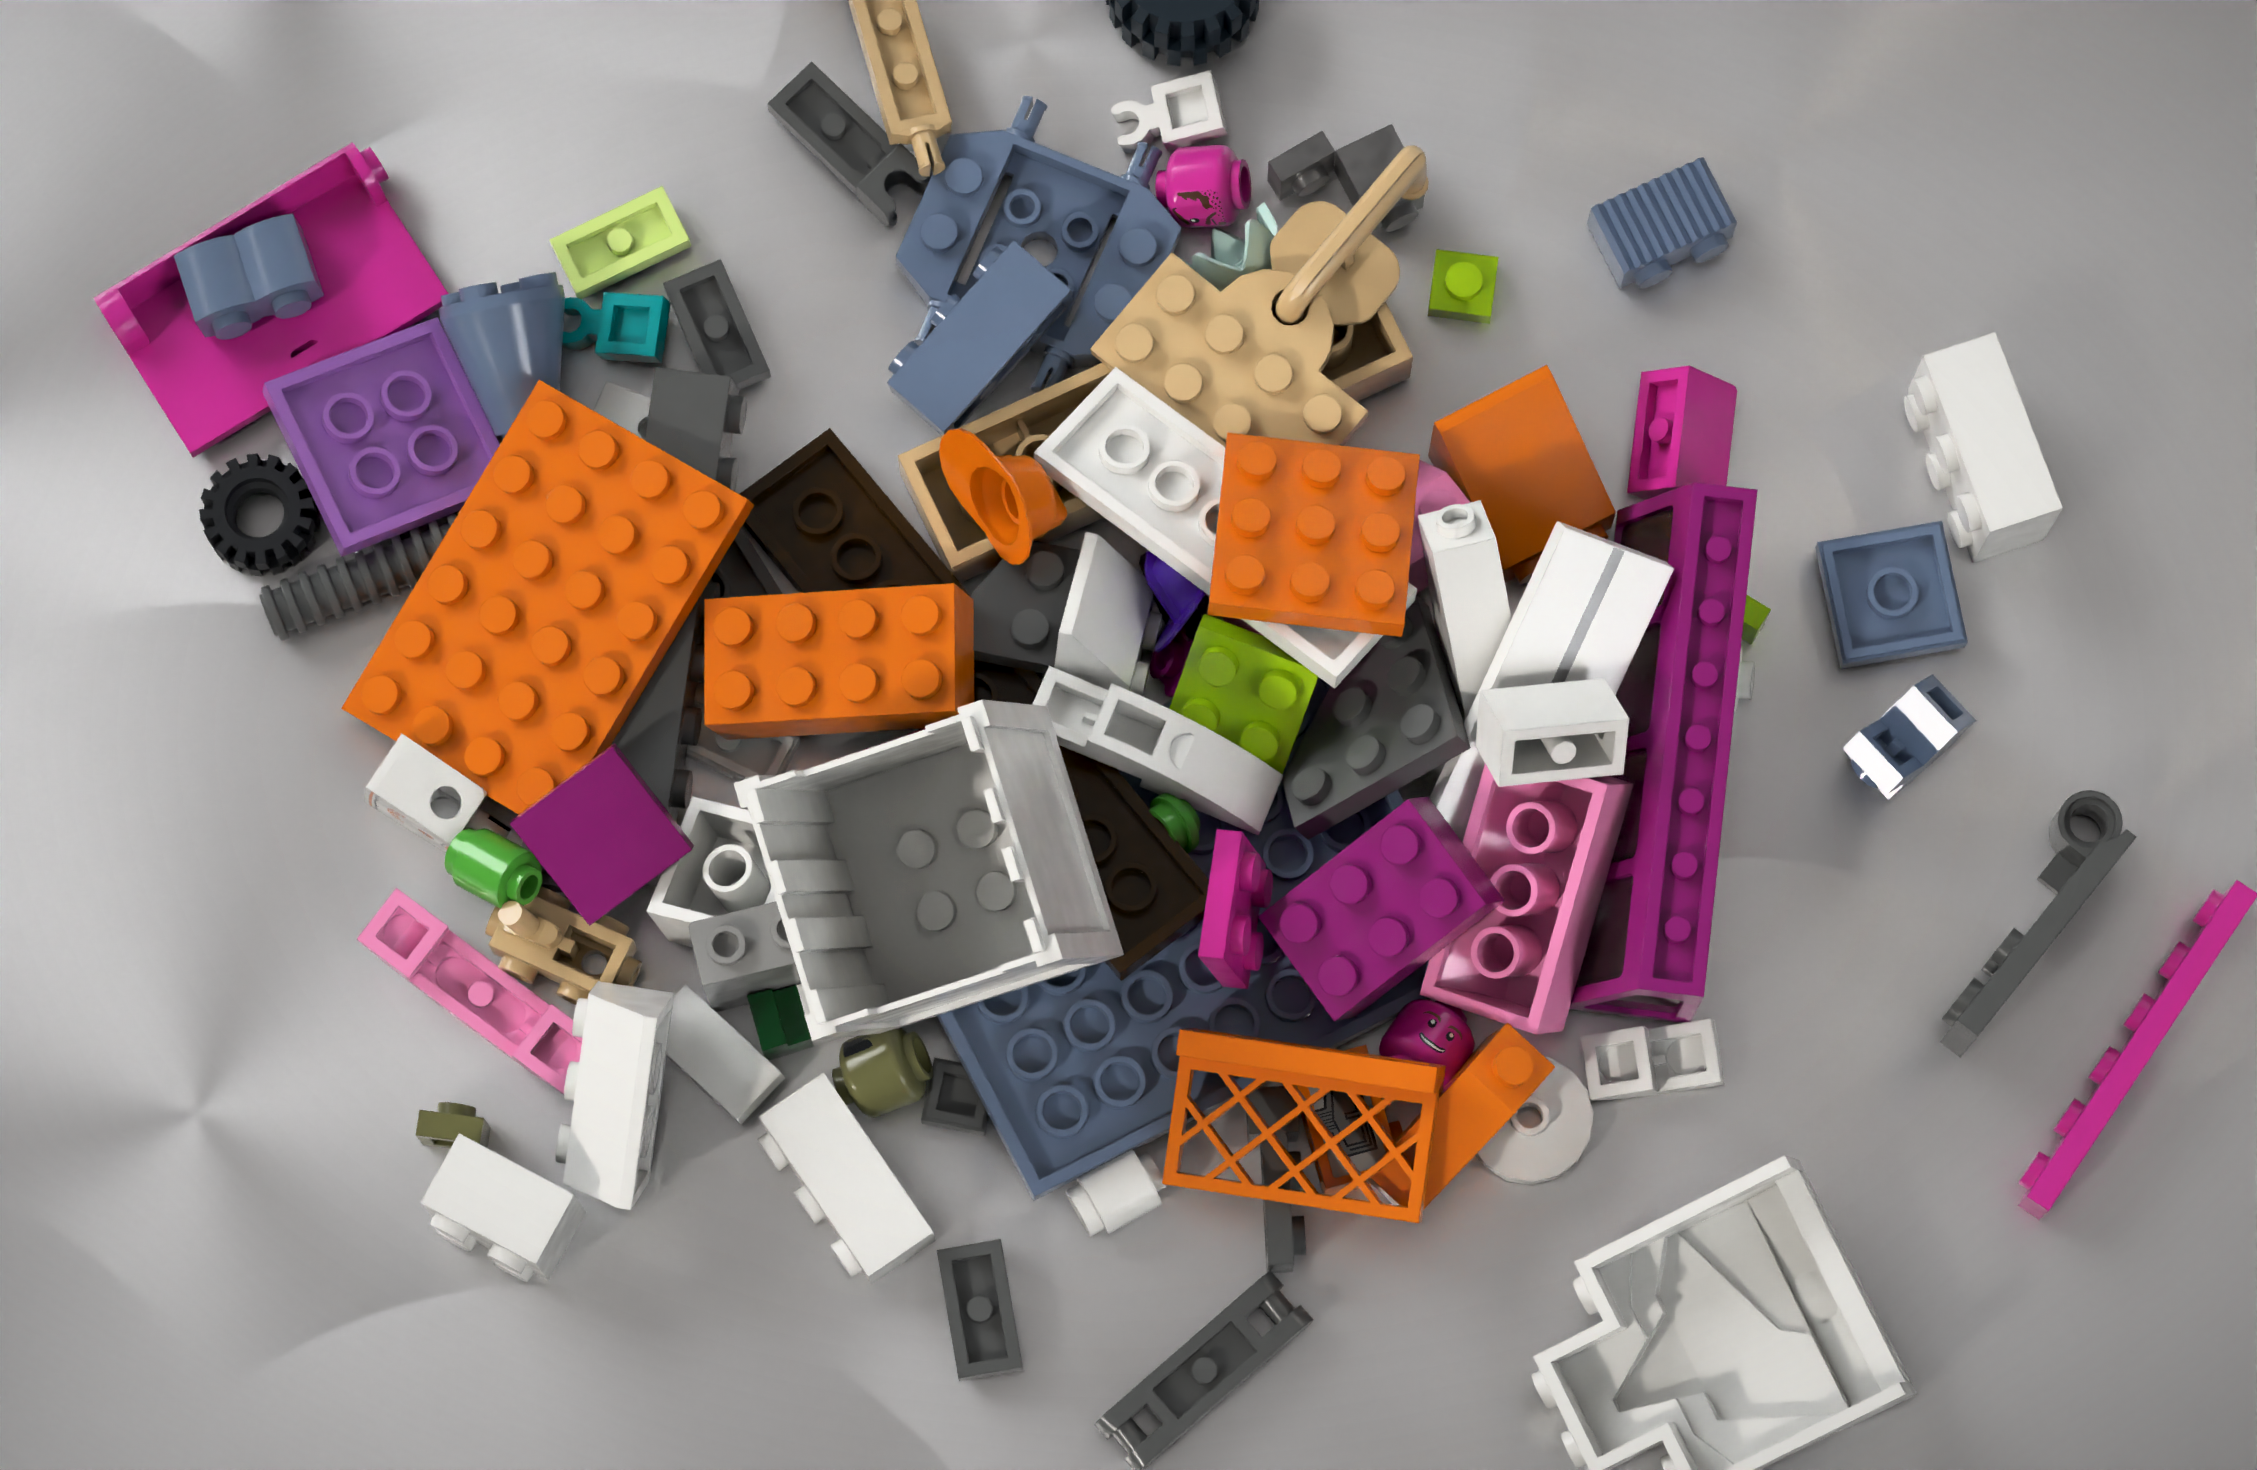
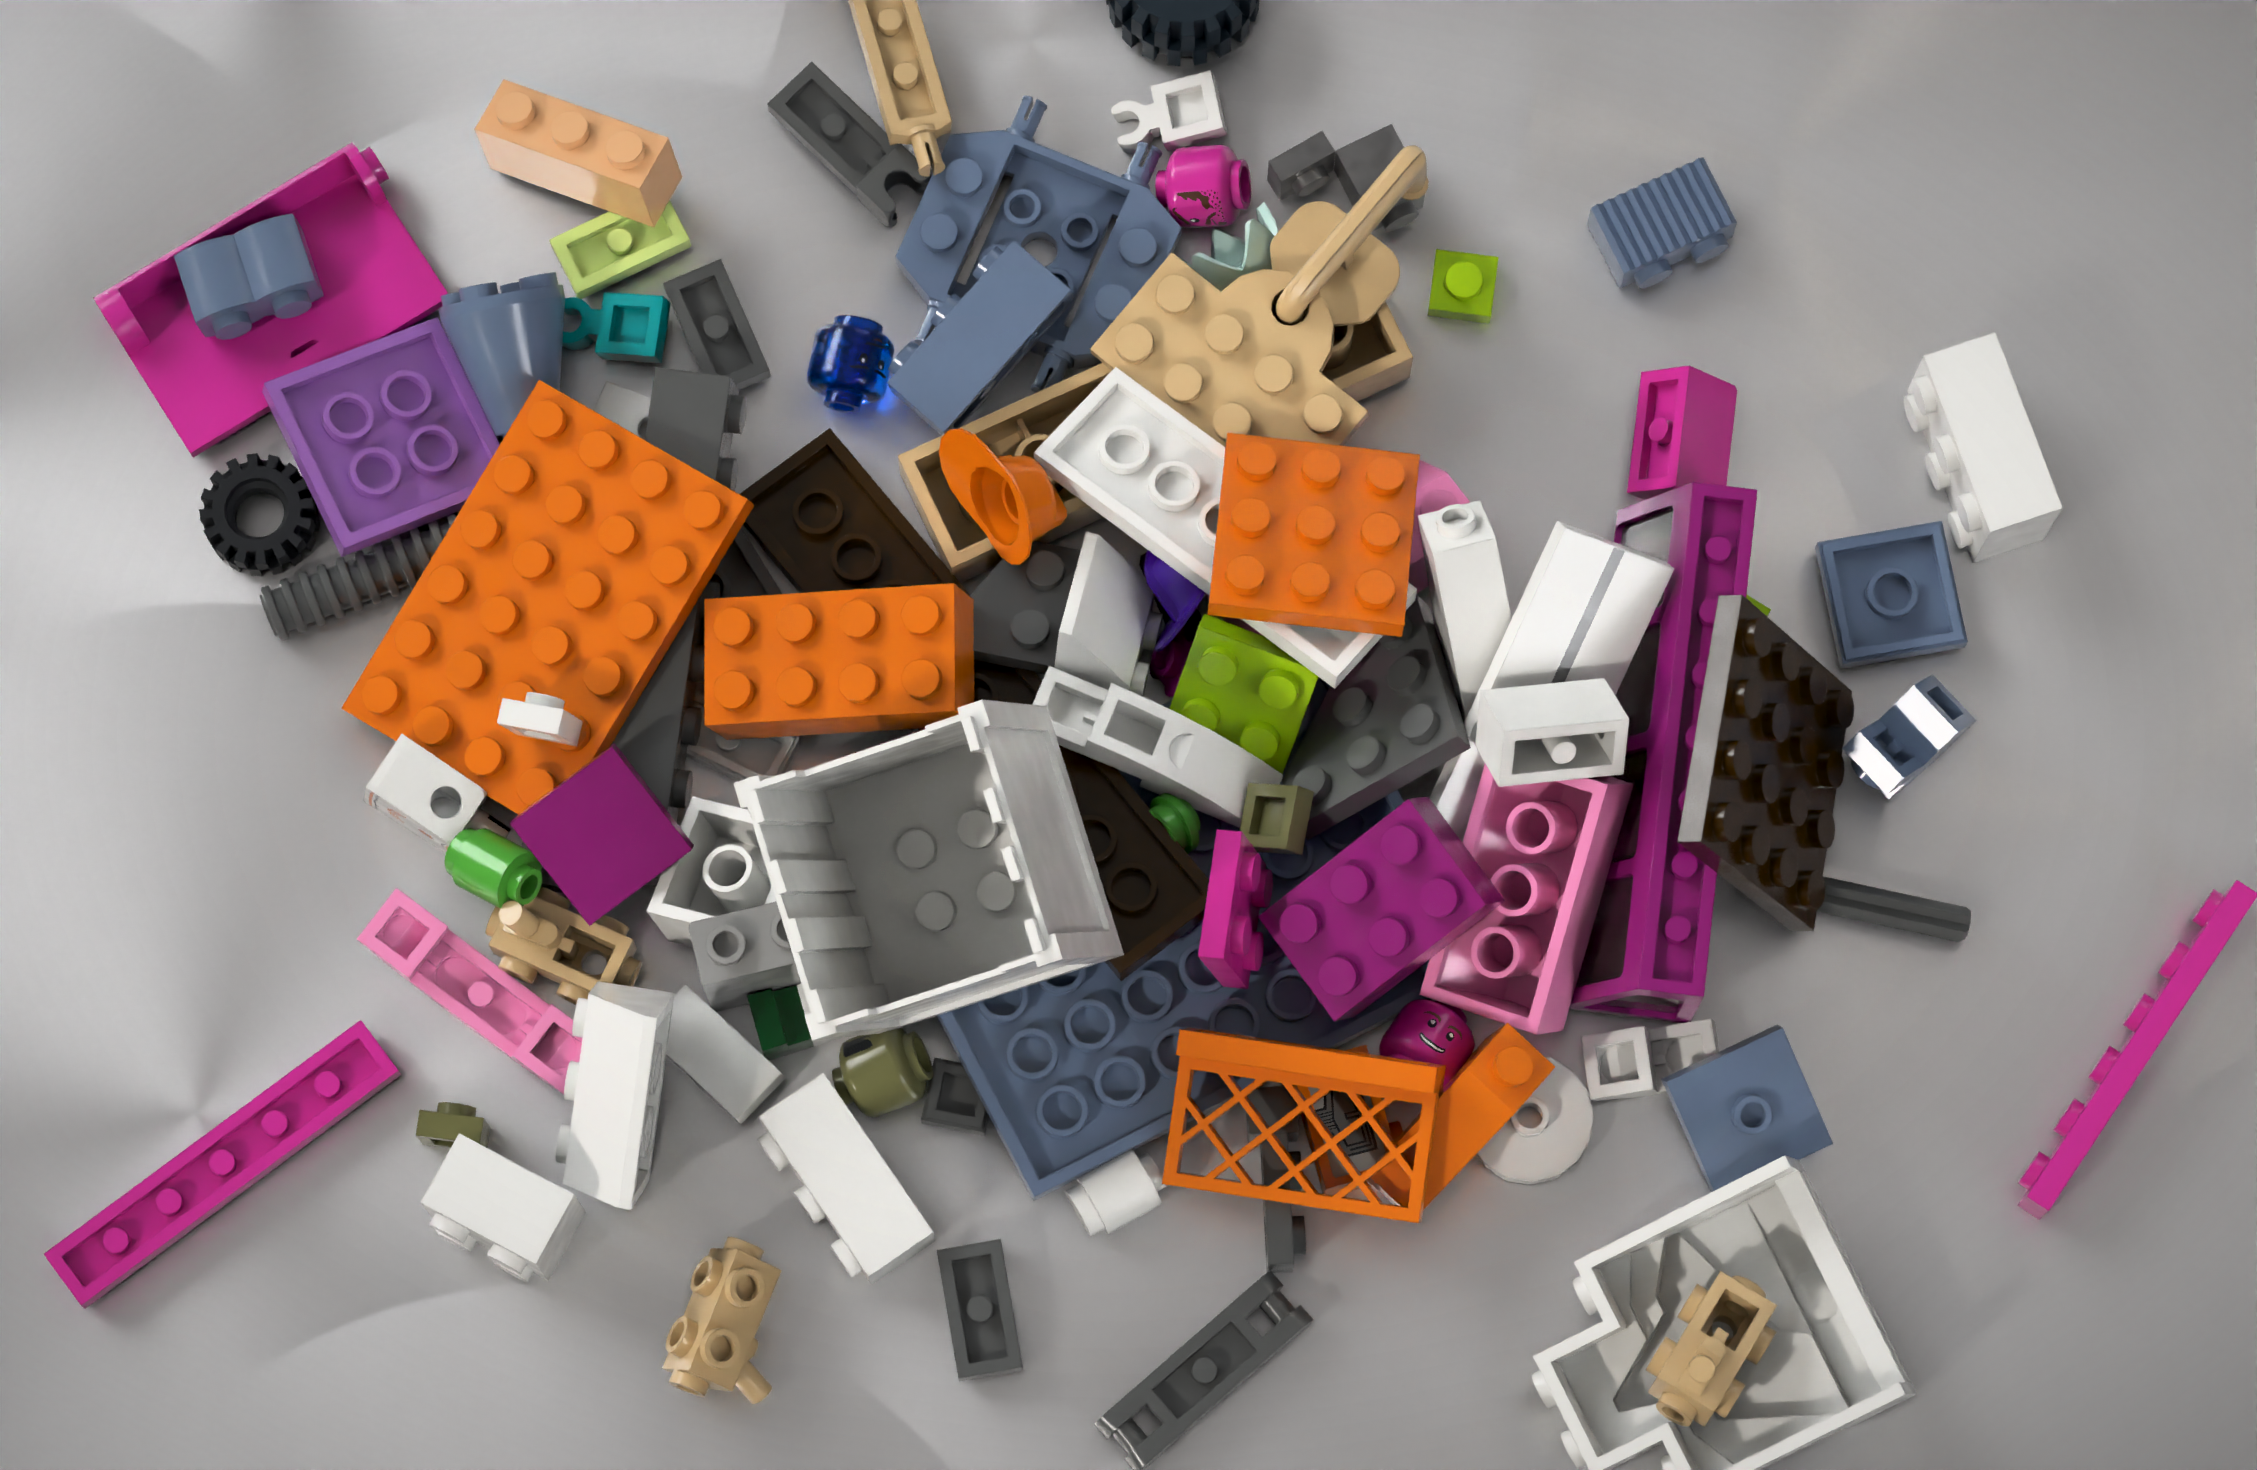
(222, 1164): none -> dark pink plate
(540, 718): none -> white plate
(578, 153): none -> light nougat brick
(717, 1332): none -> tan brick
(850, 363): none -> clear blue head
(1276, 817): none -> olive plate
(1525, 466): orange slope -> none
(1701, 1368): none -> tan brick
(1746, 1108): none -> sand blue plate
(1766, 764): none -> dark brown plate
(1895, 910): none -> dark grey axle
(2073, 878): dark grey hinge -> none

